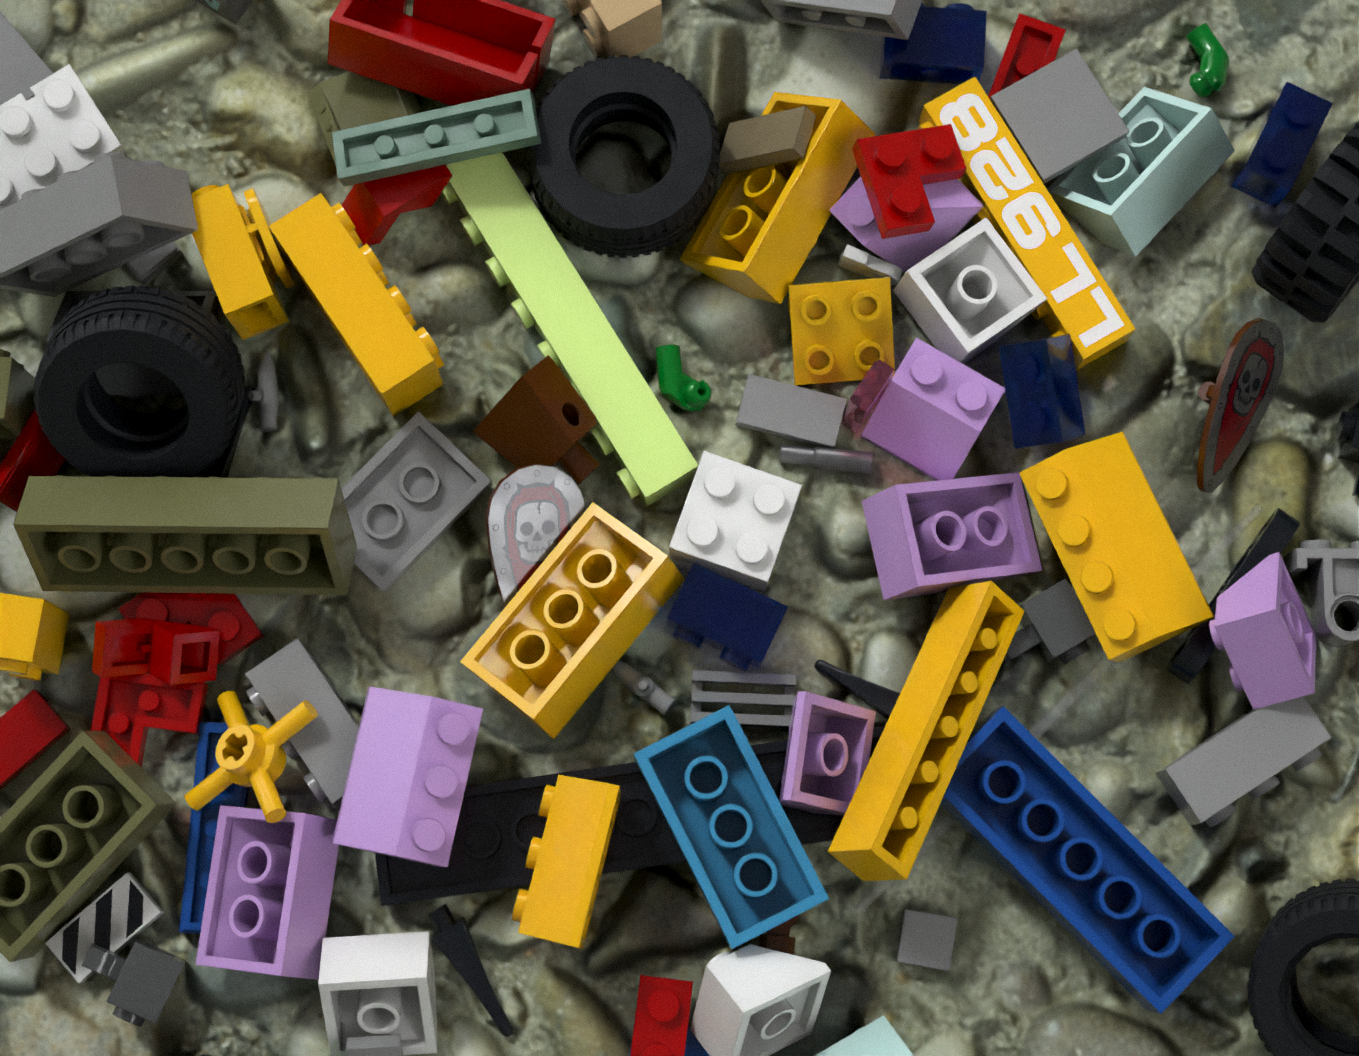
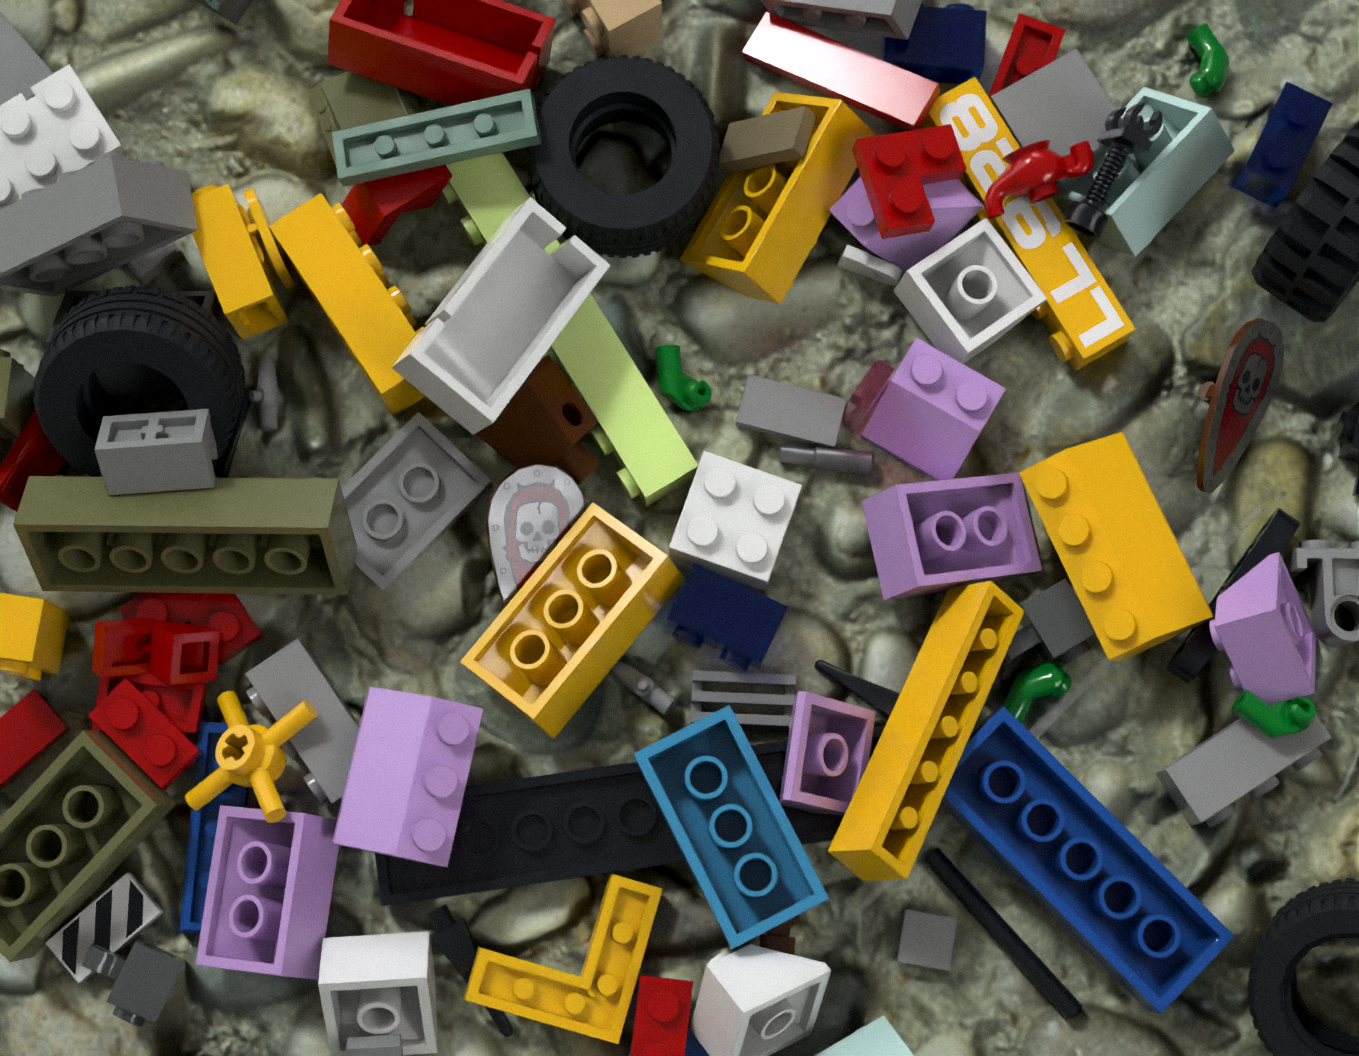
(145, 733): none -> red plate
(156, 451): none -> light grey hinge
(500, 317): none -> white piece
(567, 860): yellow slope -> none
(586, 1003): none -> yellow plate
(840, 329): yellow hinge -> none
(841, 72): none -> tile
(1002, 933): none -> black bar
(1034, 683): none -> green arm
(1035, 172): none -> red piece
(1042, 391): clear blue brick -> none
(1088, 215): none -> black bar
(1278, 718): none -> green arm

